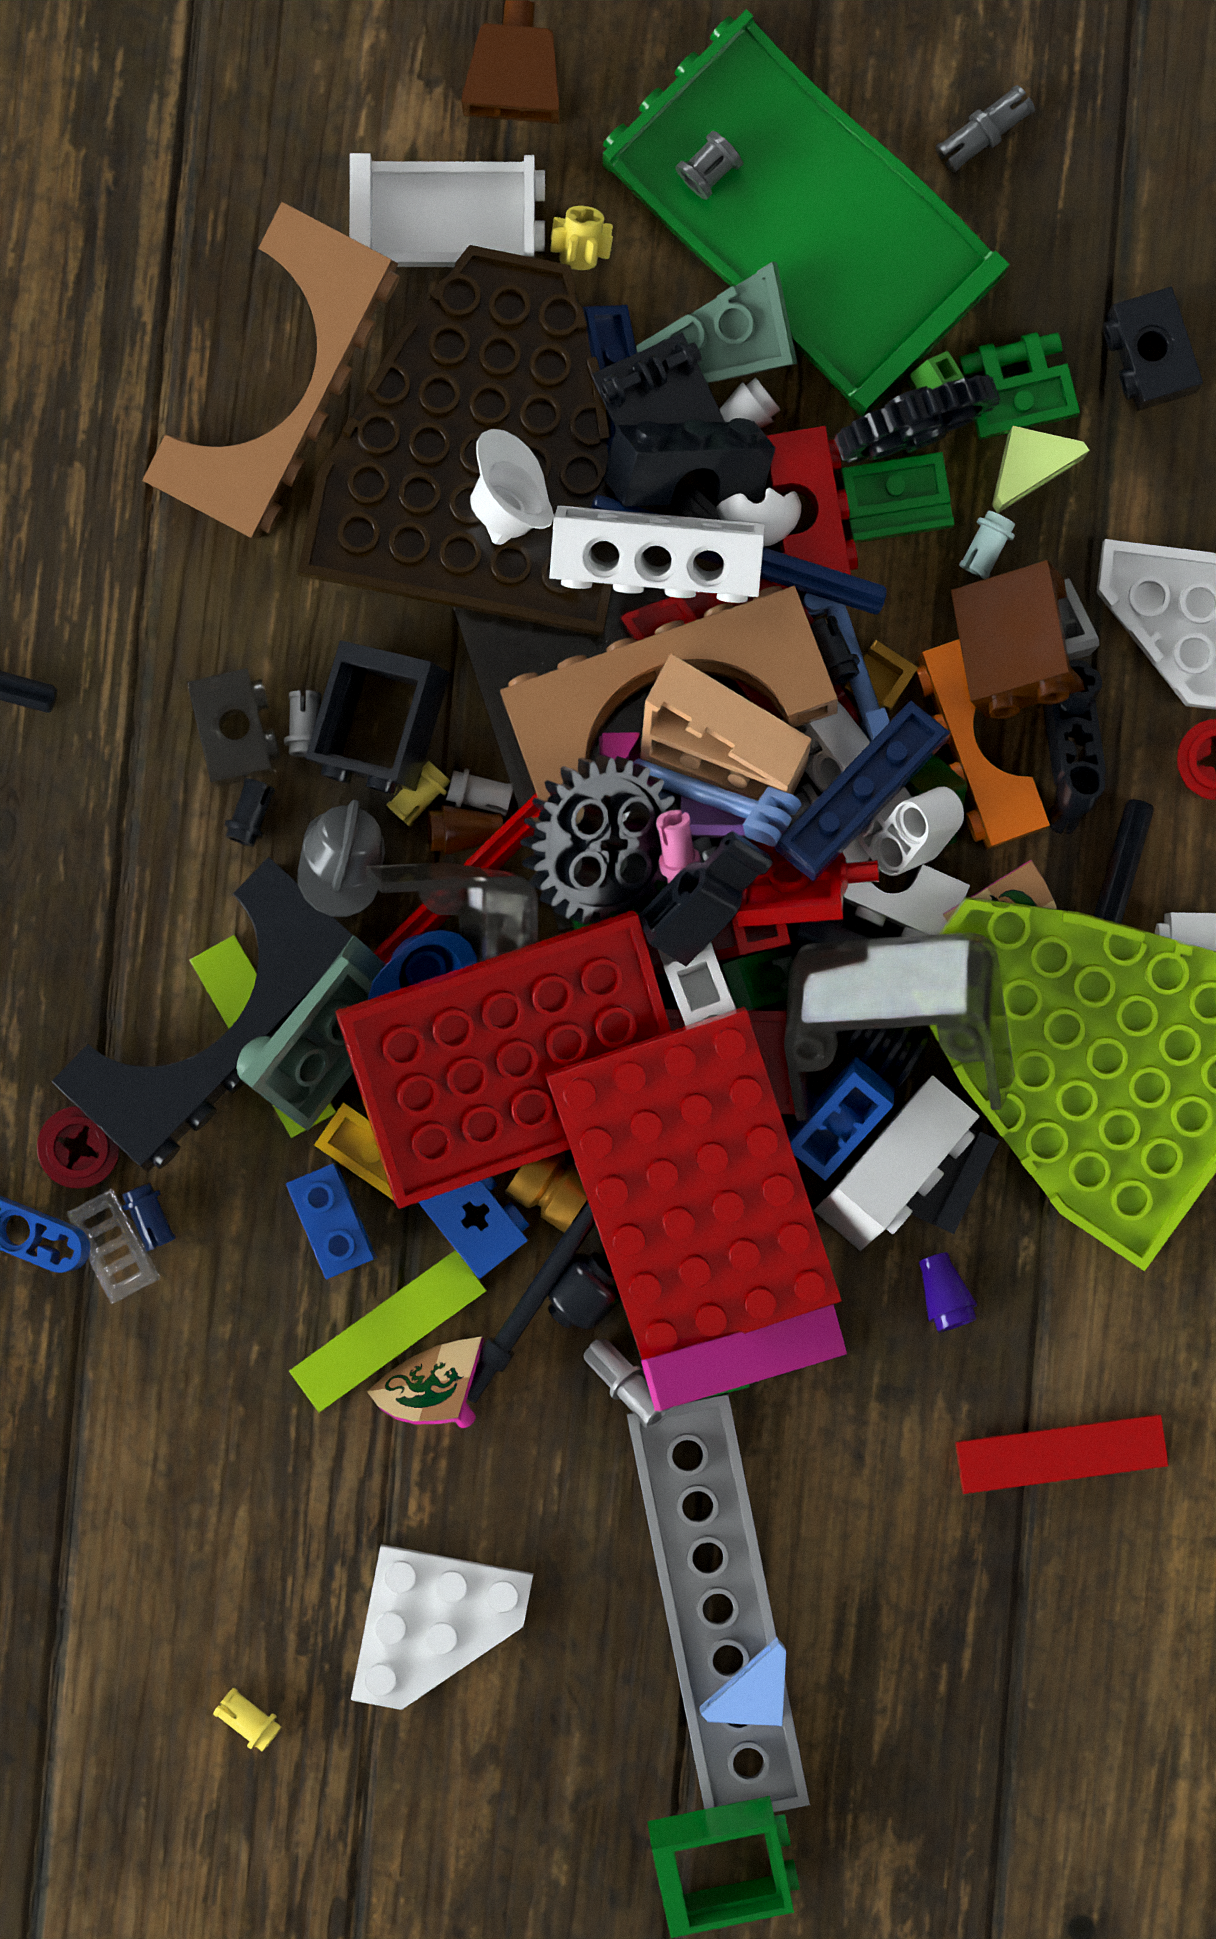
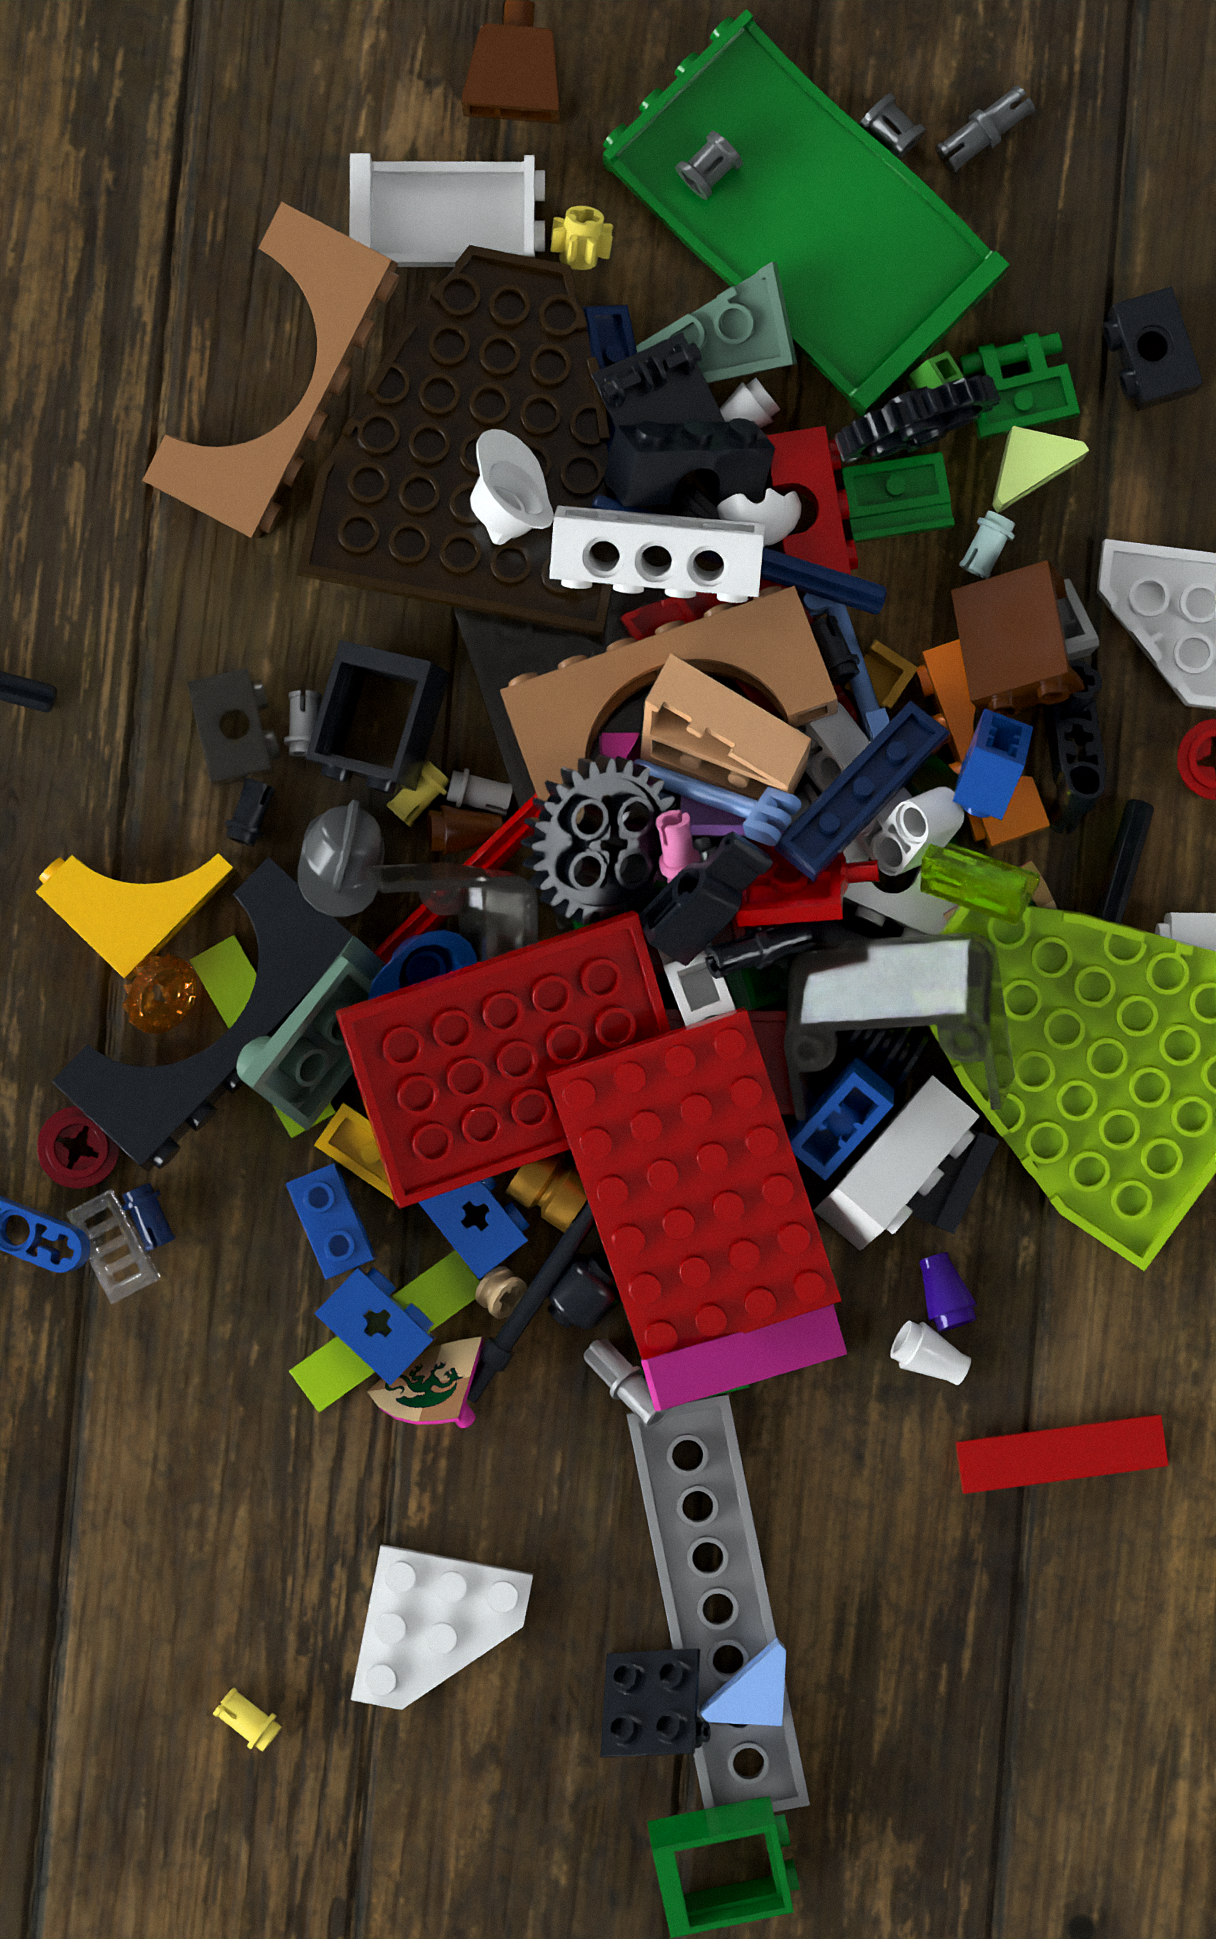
(124, 918): none -> yellow arch
(178, 989): none -> clear orange gear
(347, 1318): none -> blue brick
(500, 1292): none -> tan bush
(652, 1704): none -> black hinge
(757, 948): none -> black pin
(887, 110): none -> dark grey bush
(926, 1352): none -> white cone
(977, 882): none -> clear neon green panel
(992, 765): none -> blue brick

